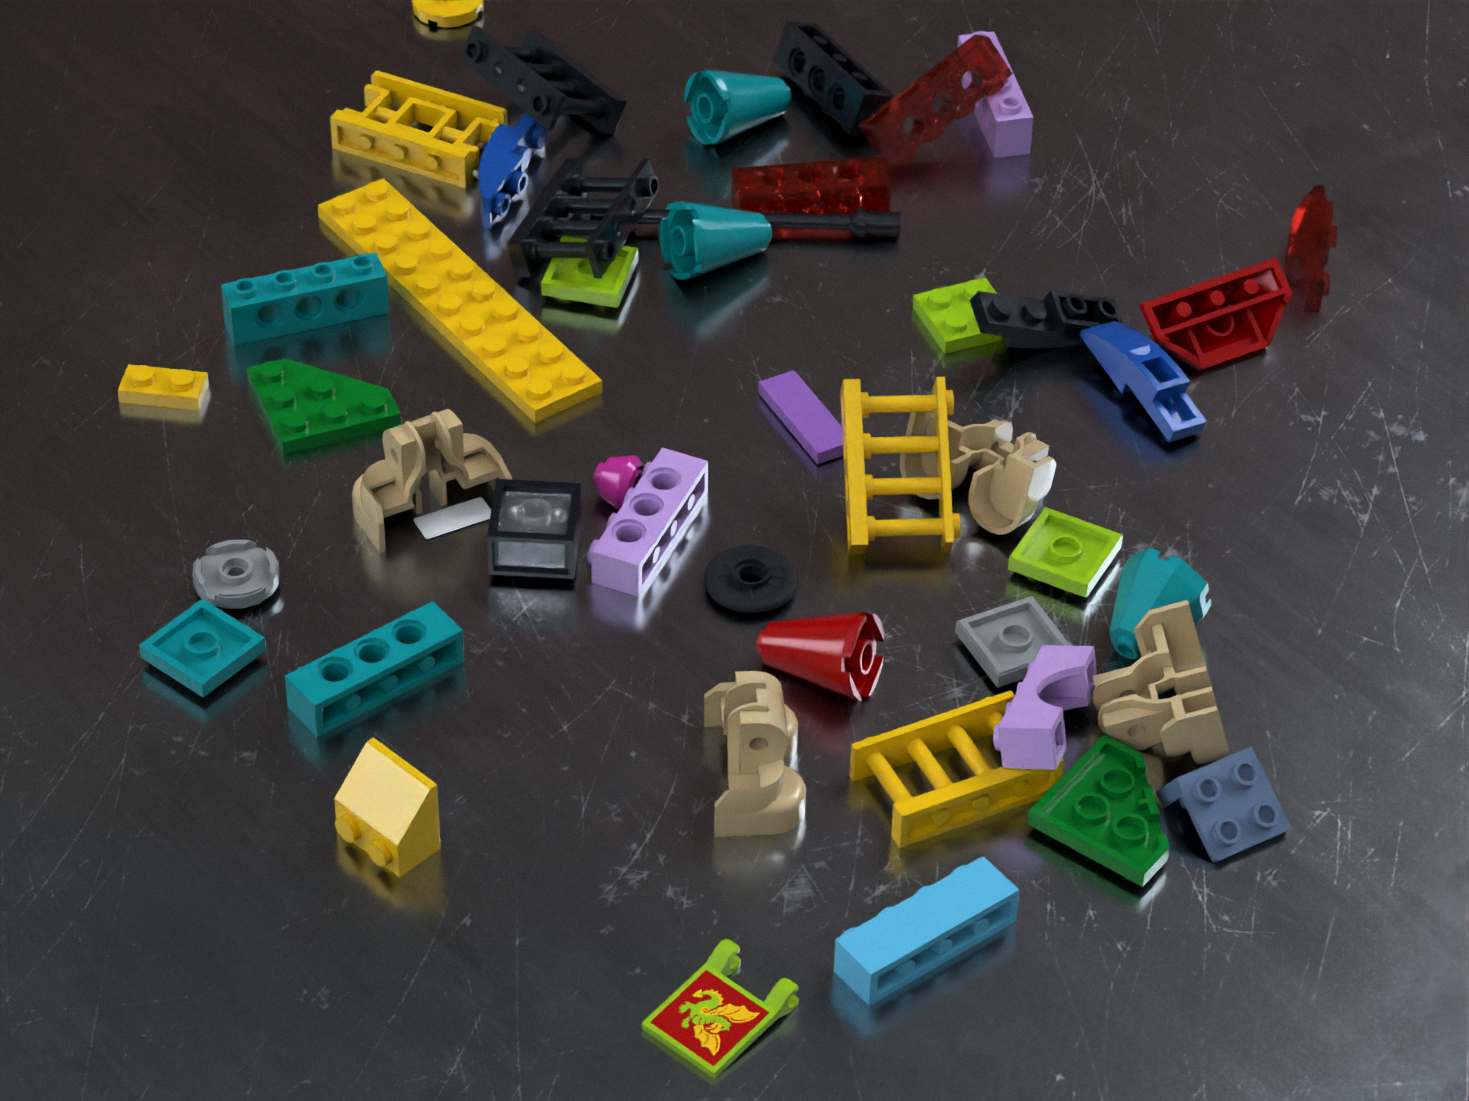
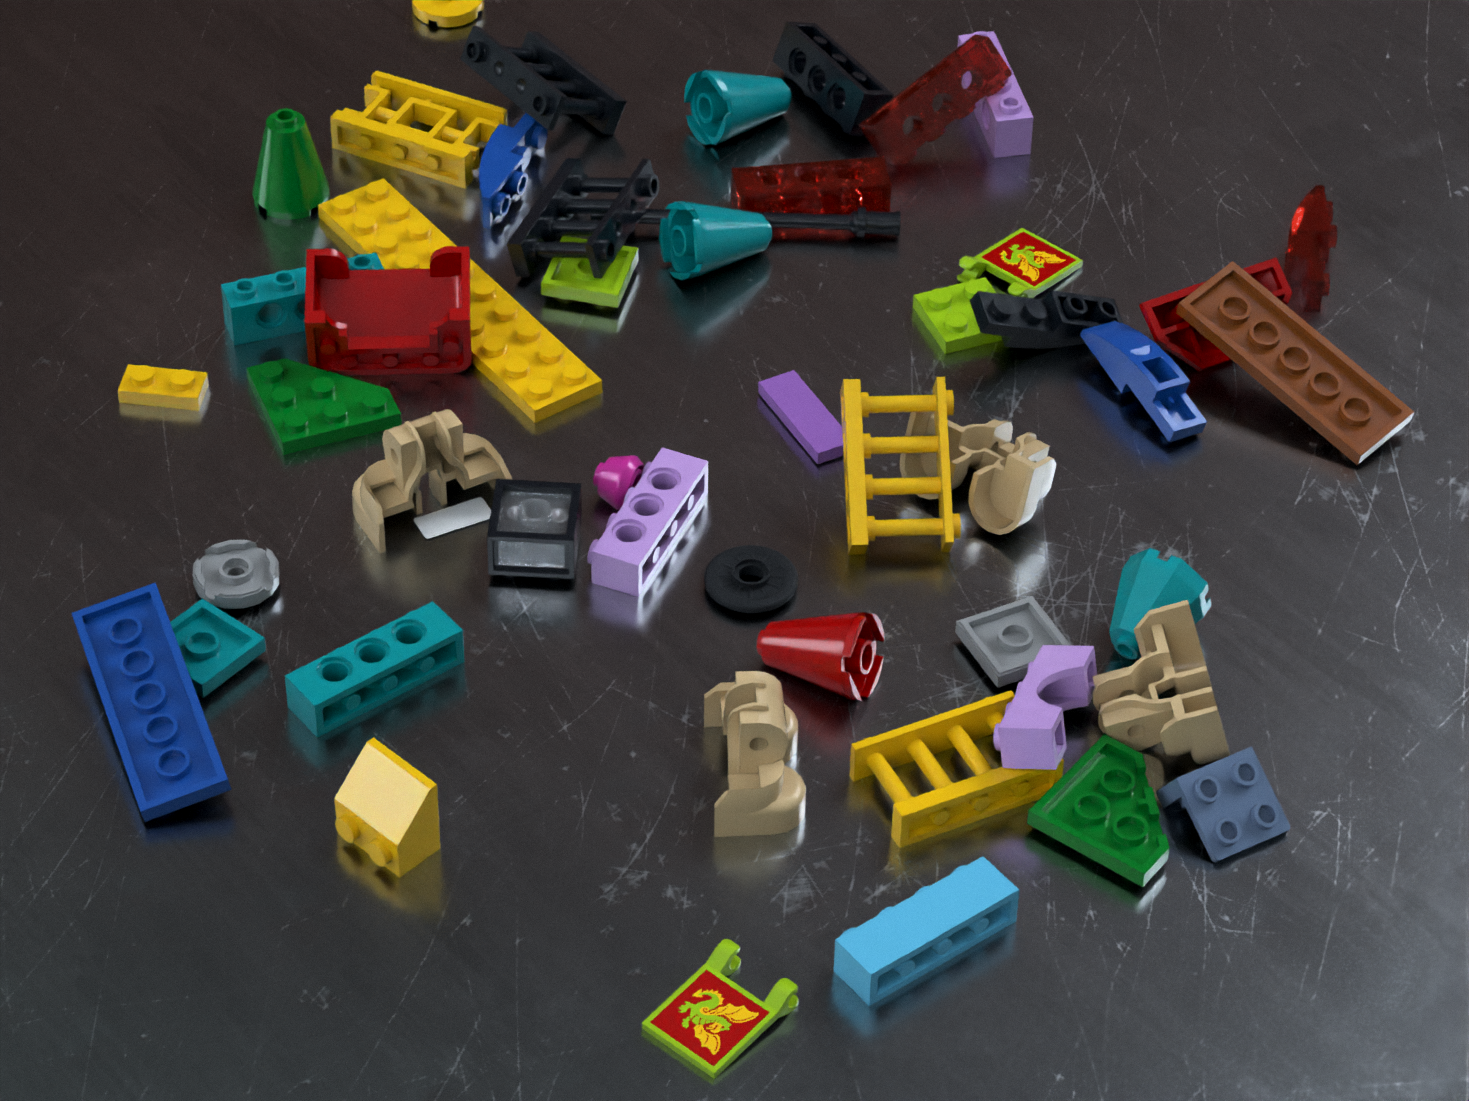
(150, 702): none -> blue plate
(288, 169): none -> green cone
(389, 316): none -> red windscreen
(1022, 261): none -> flag
(1065, 552): lime plate -> none
(1295, 362): none -> dark orange plate

